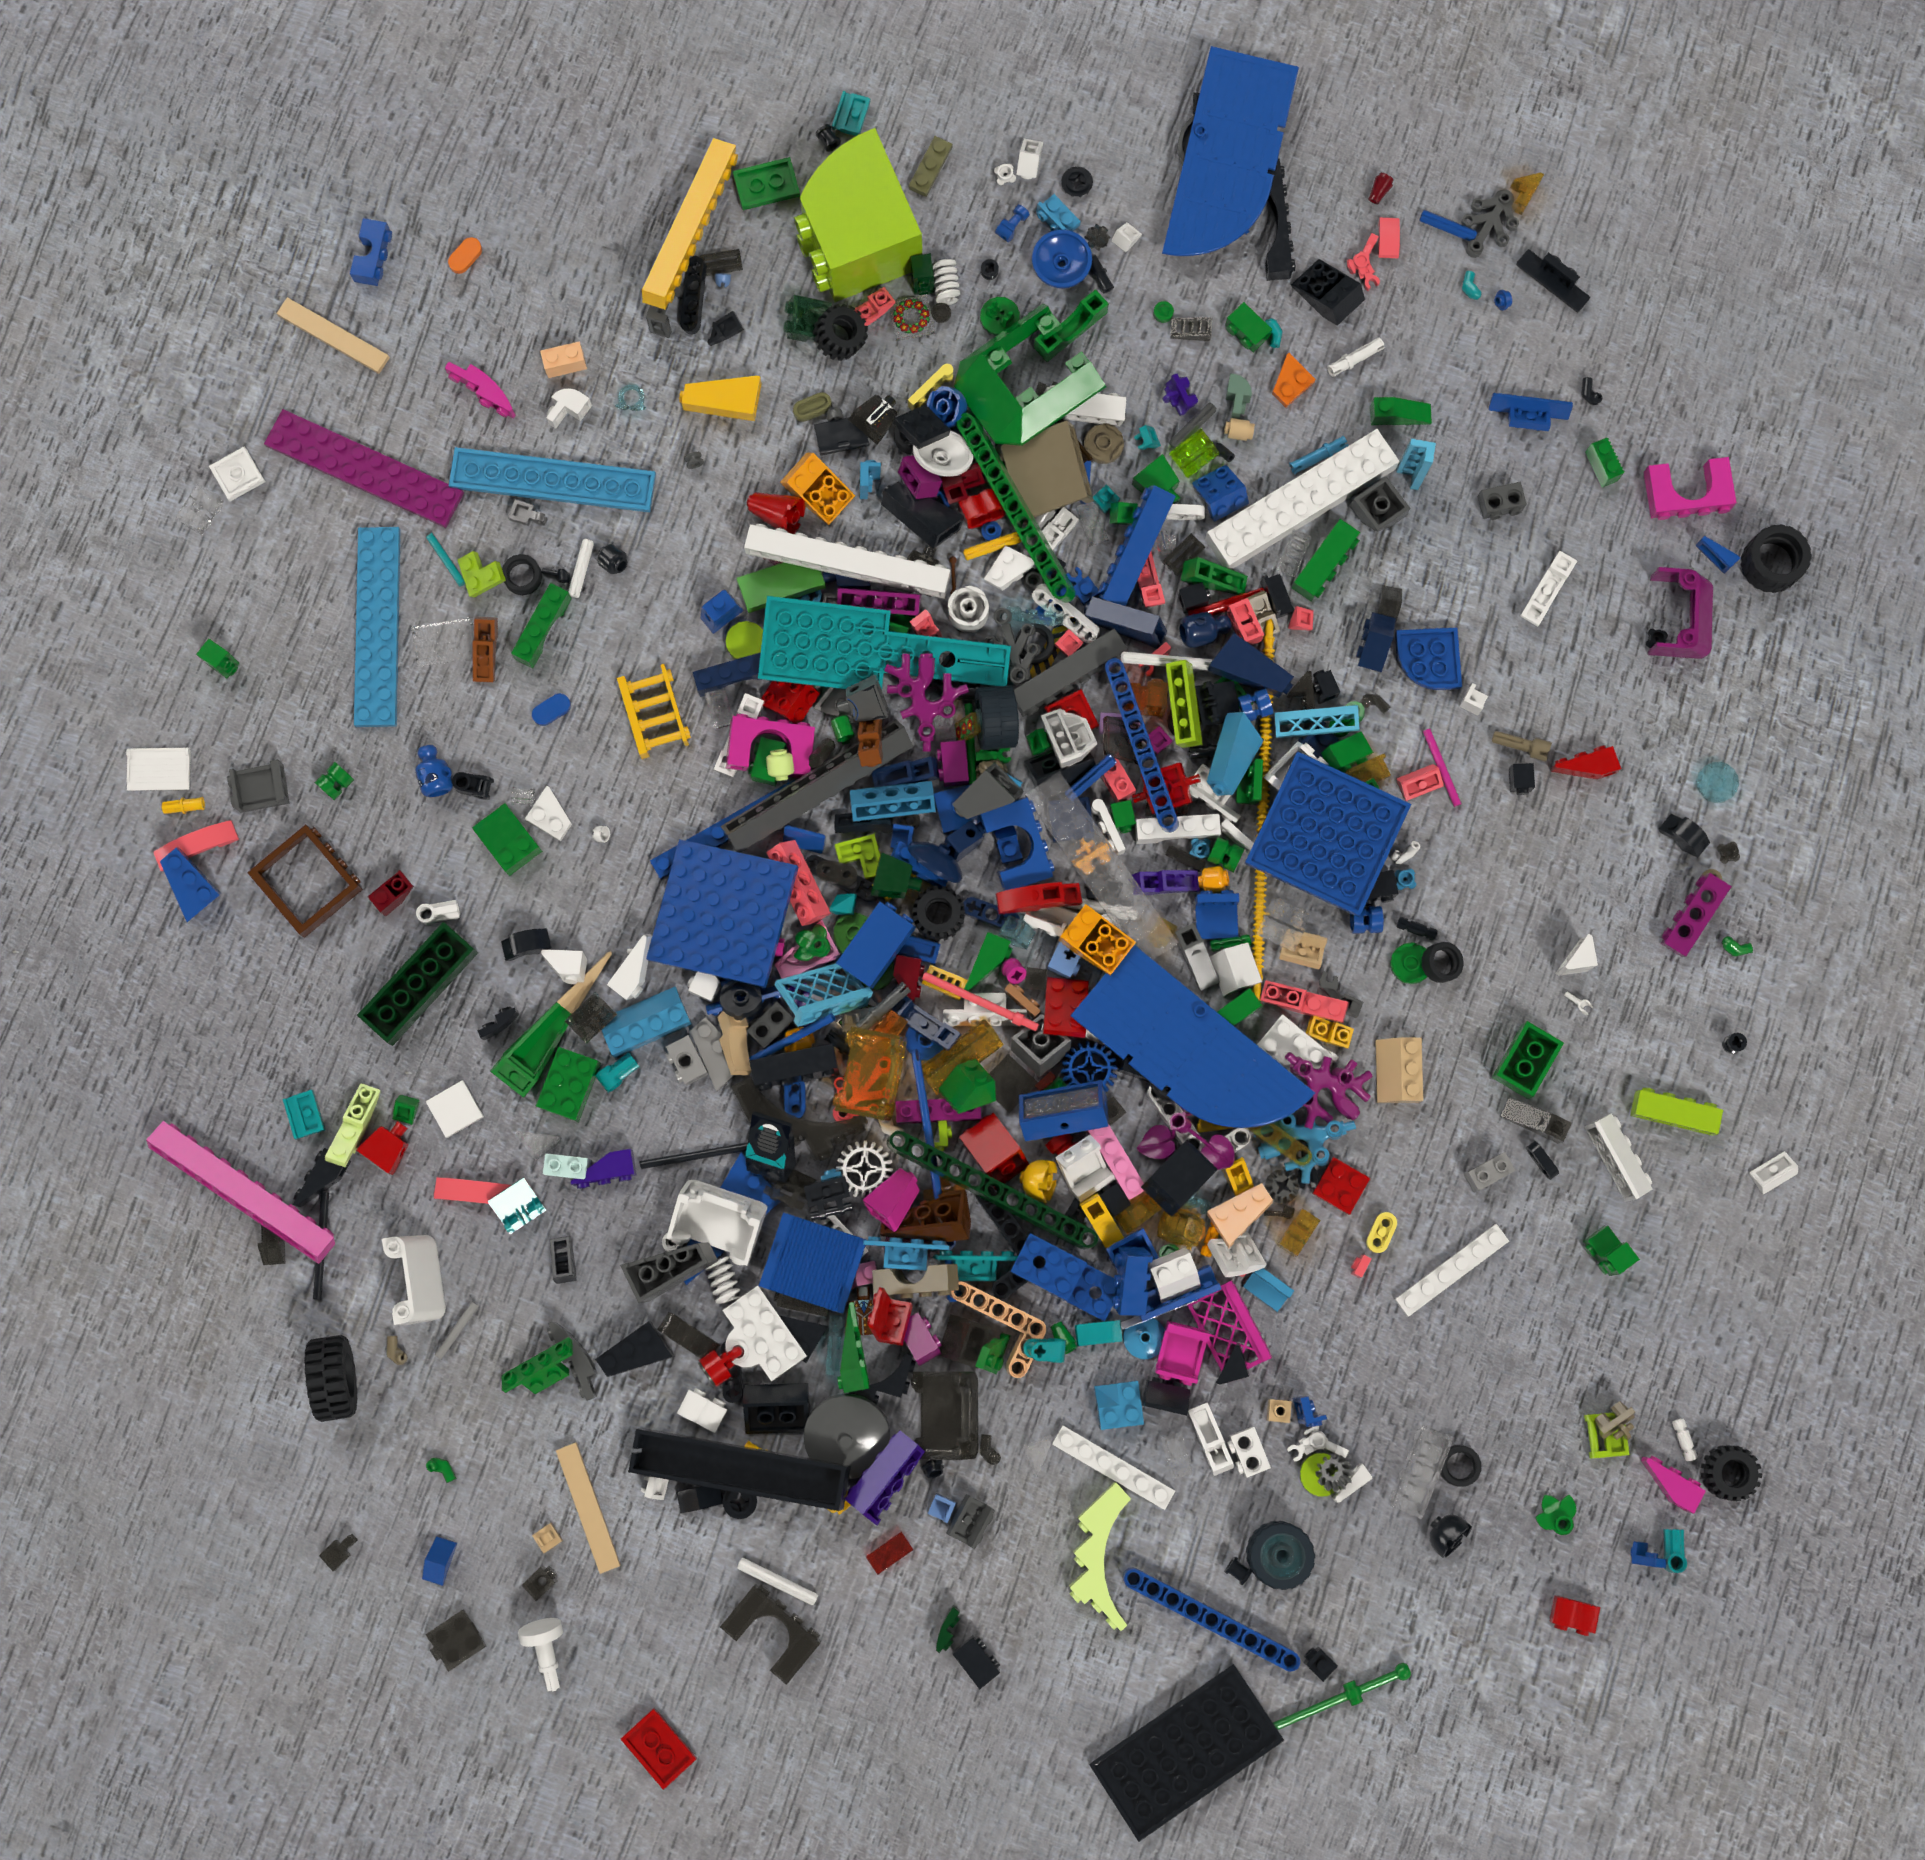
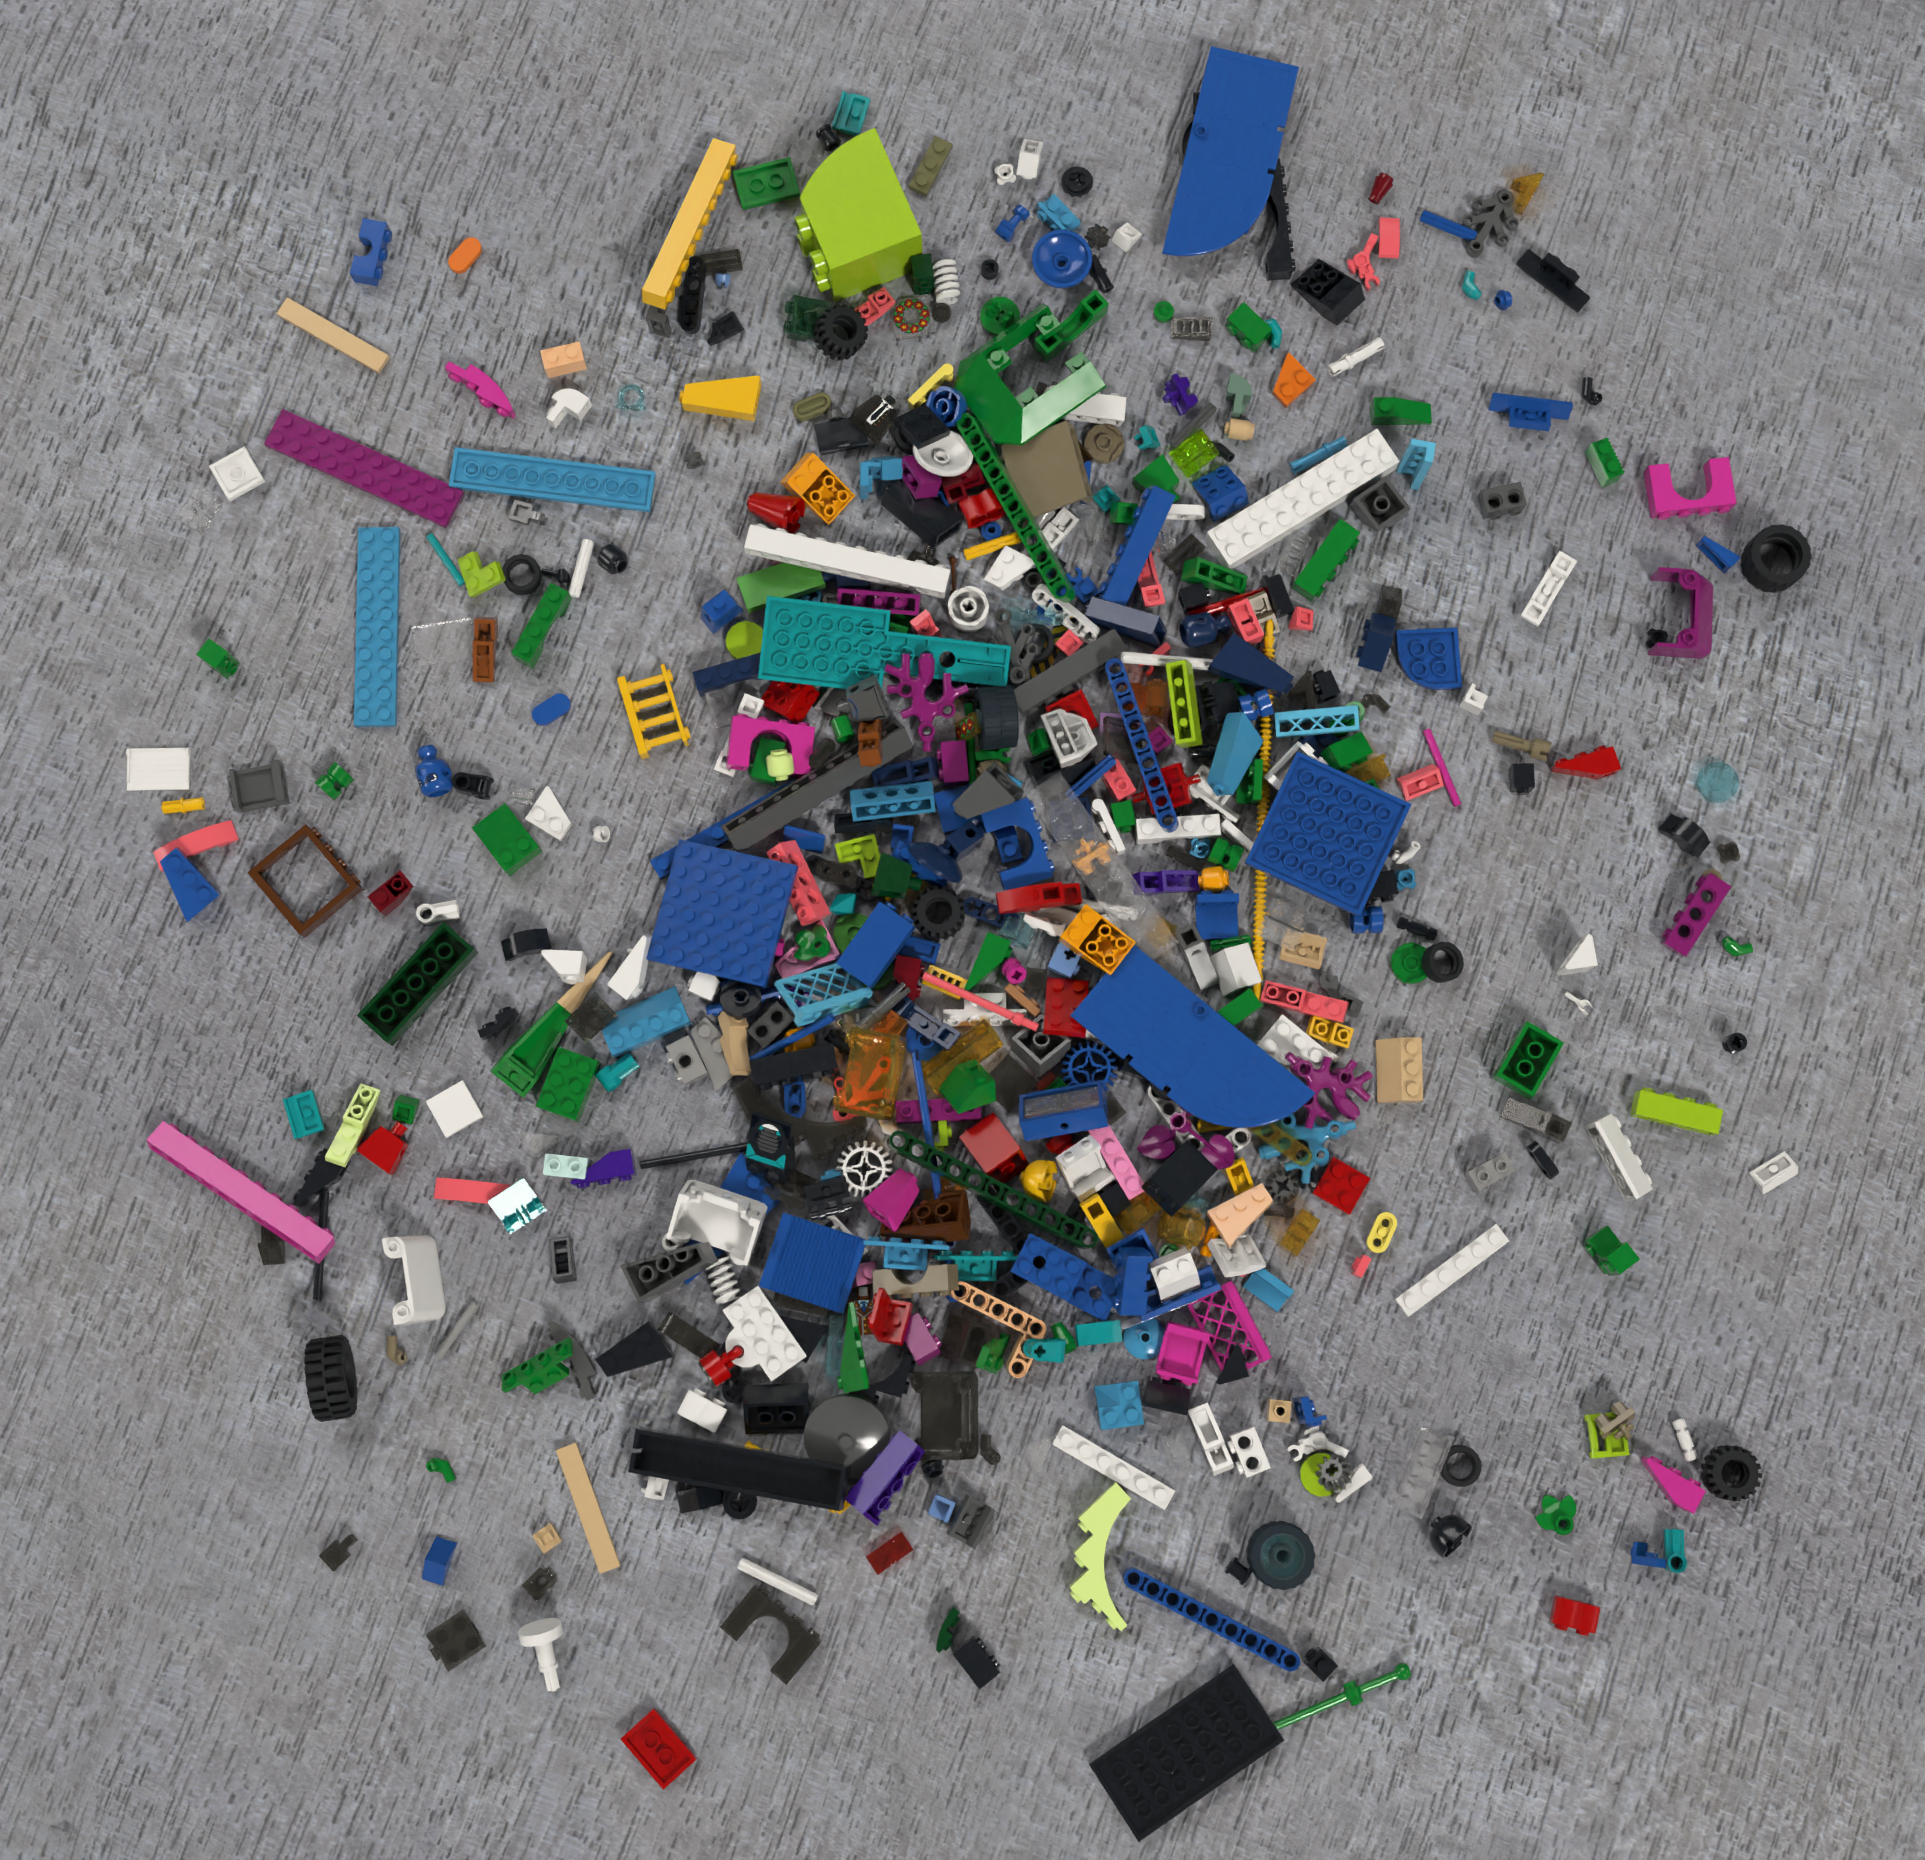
(890, 467): none -> dark azure panel

